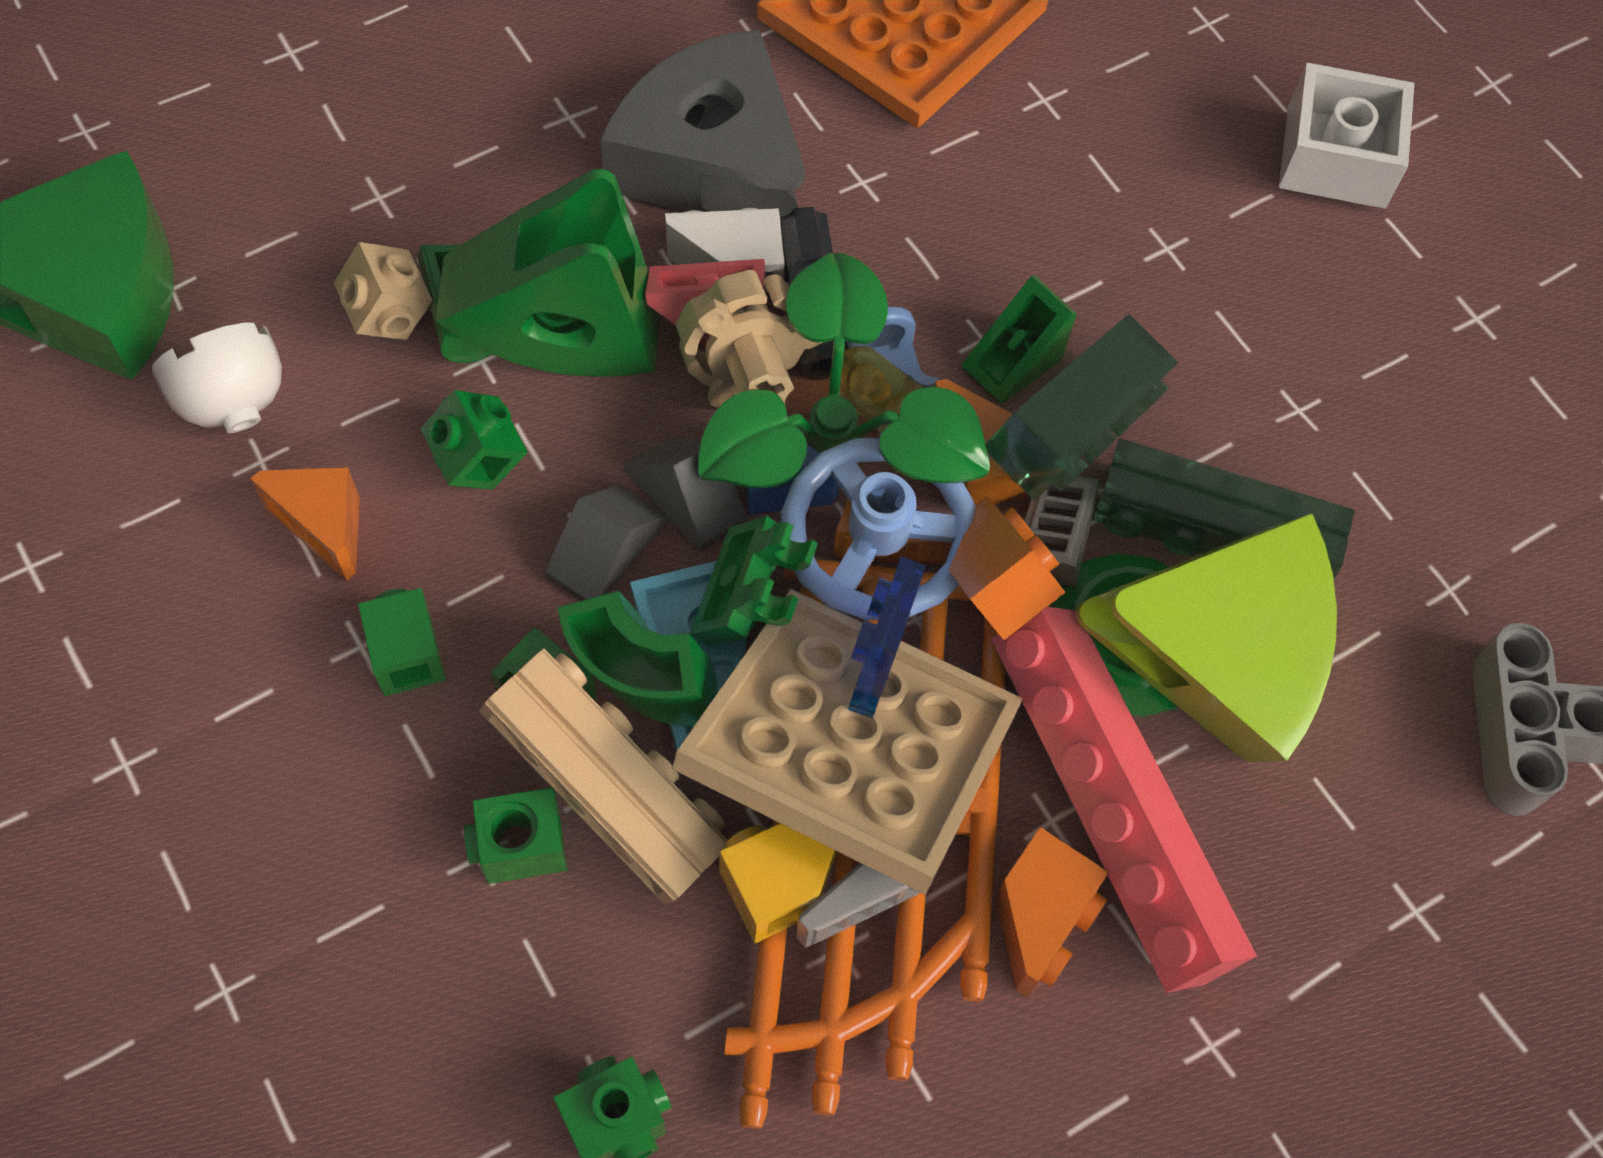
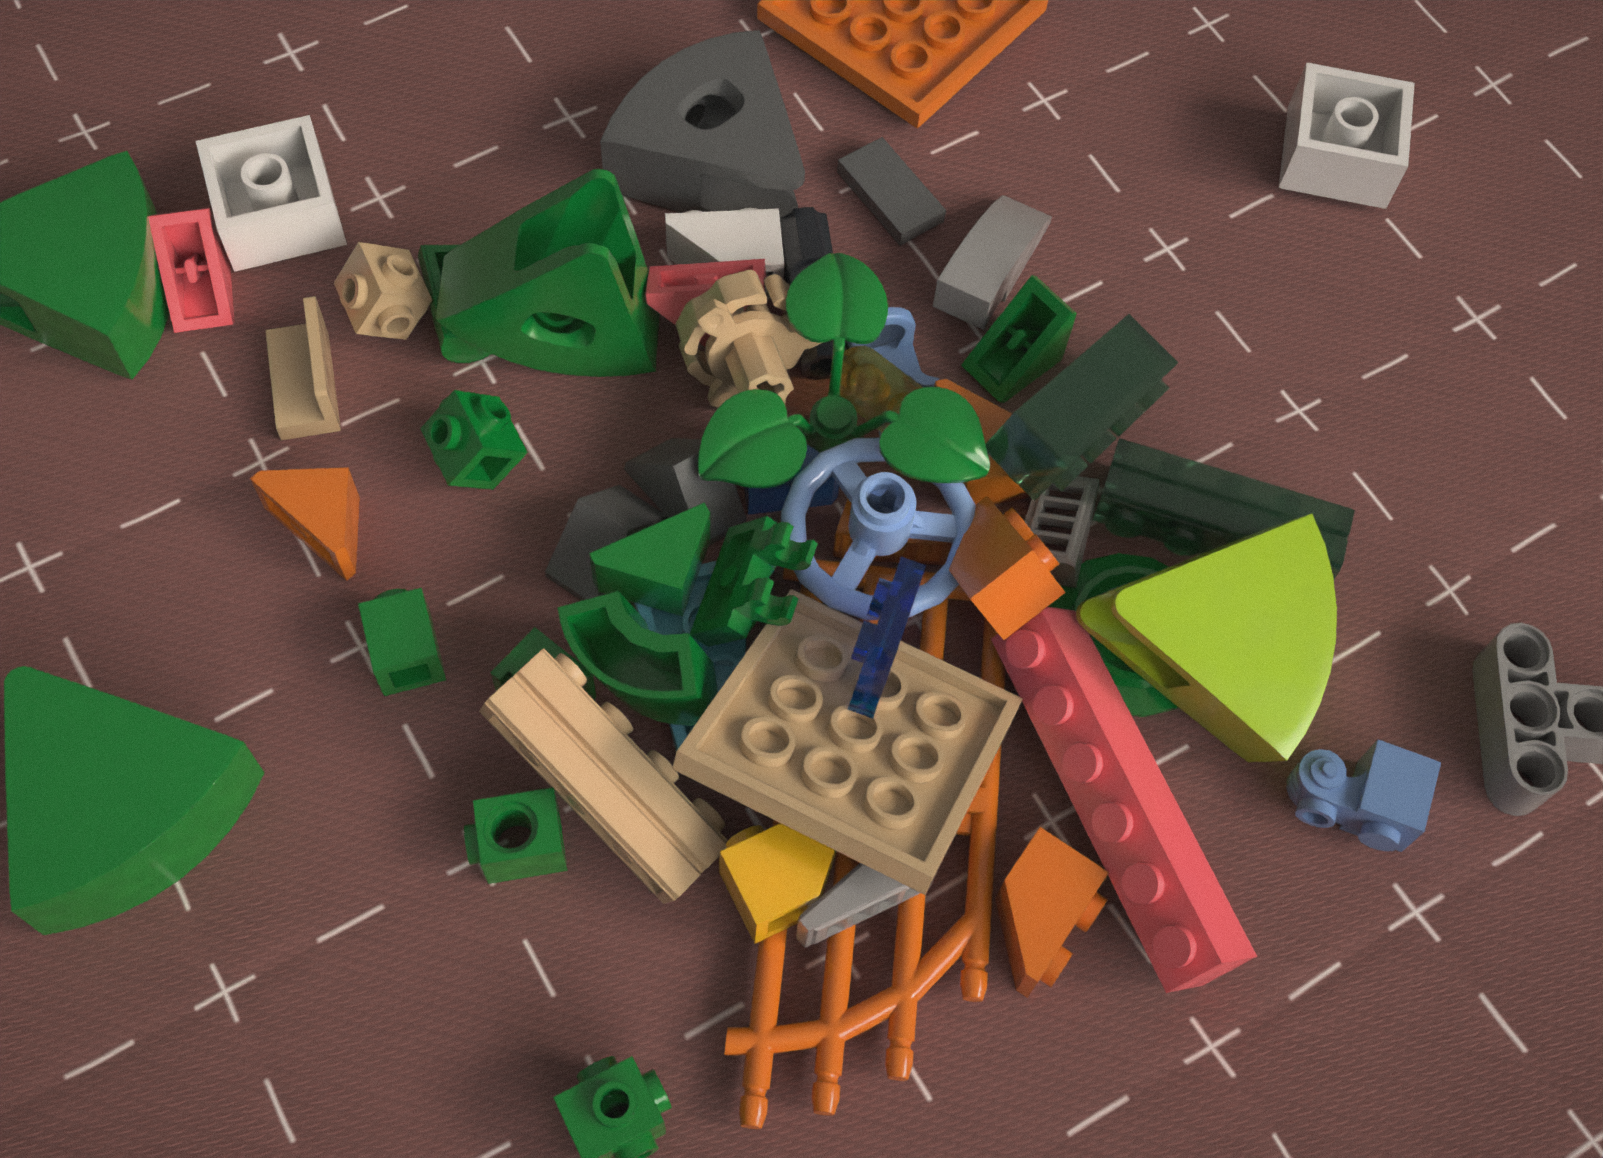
(108, 799): none -> green piece
(193, 269): none -> coral slope
(224, 377): white cylinder -> none
(270, 193): none -> white brick
(303, 377): none -> tan panel
(656, 563): none -> green slope
(891, 191): none -> dark grey tile
(990, 261): none -> light grey slope
(1381, 803): none -> medium blue brick

